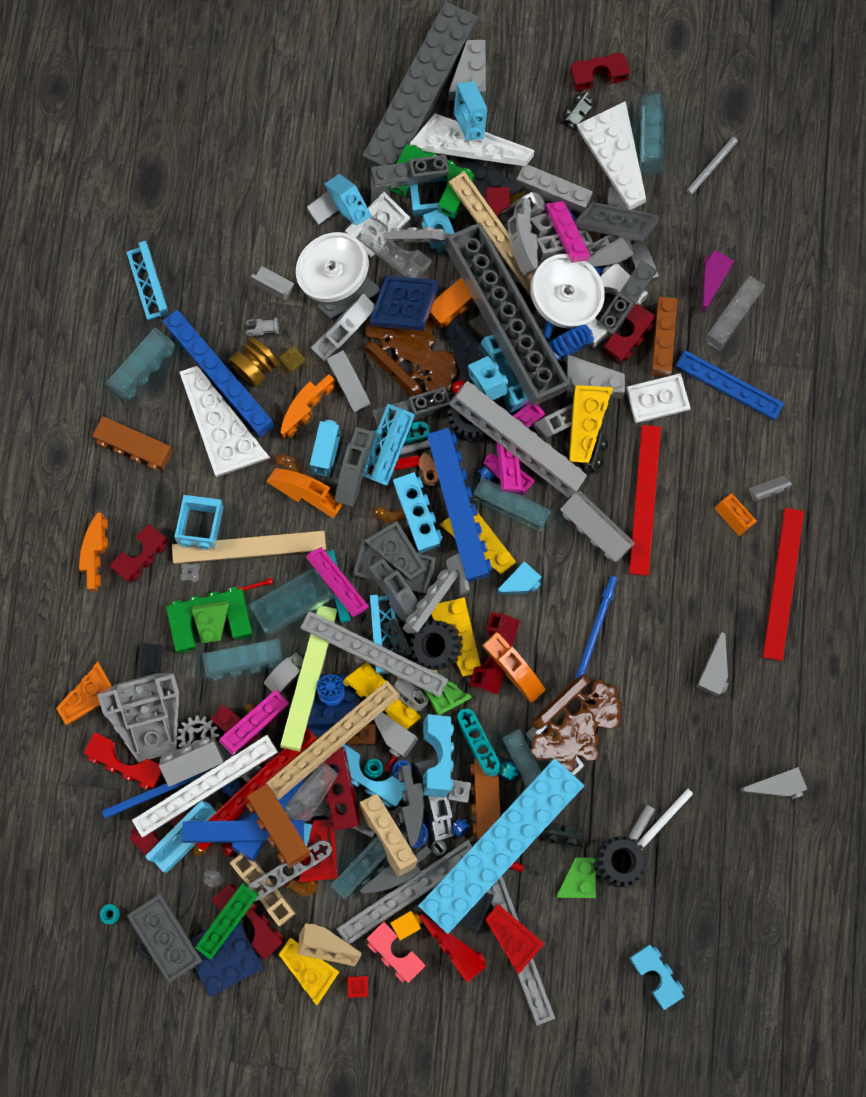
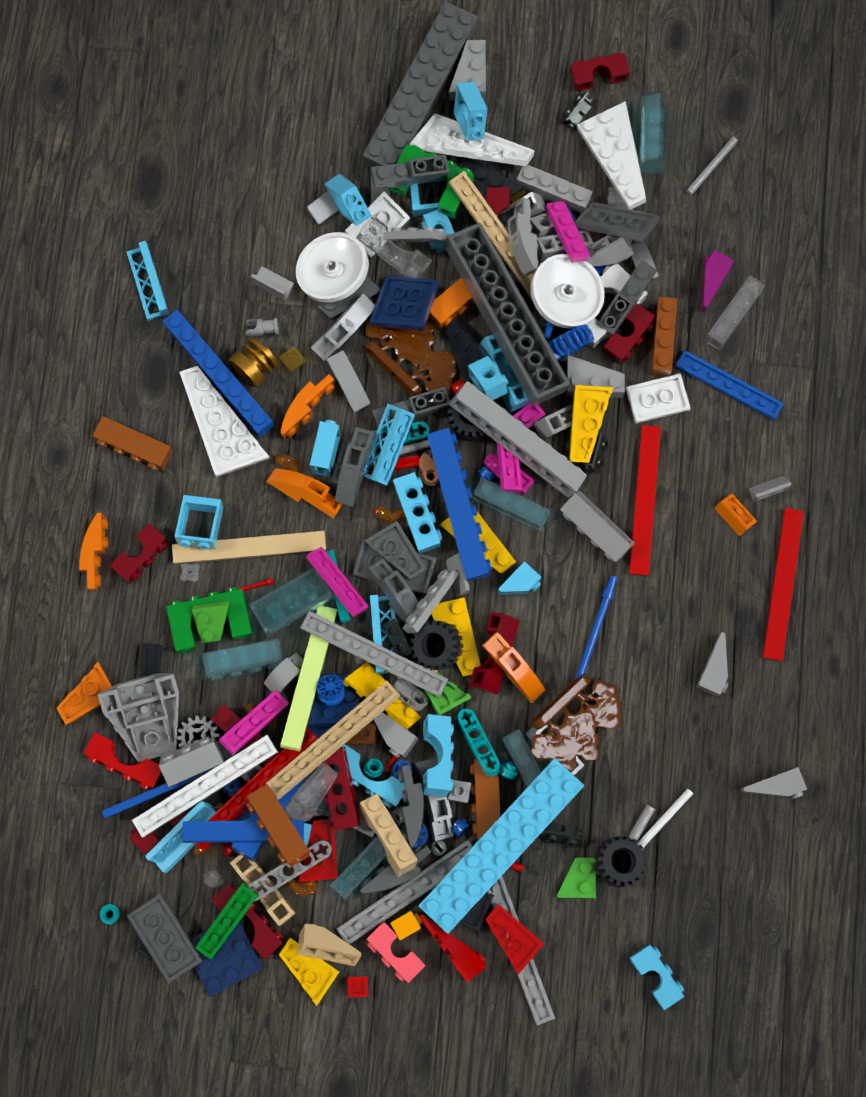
(140, 364): clear light blue brick -> none

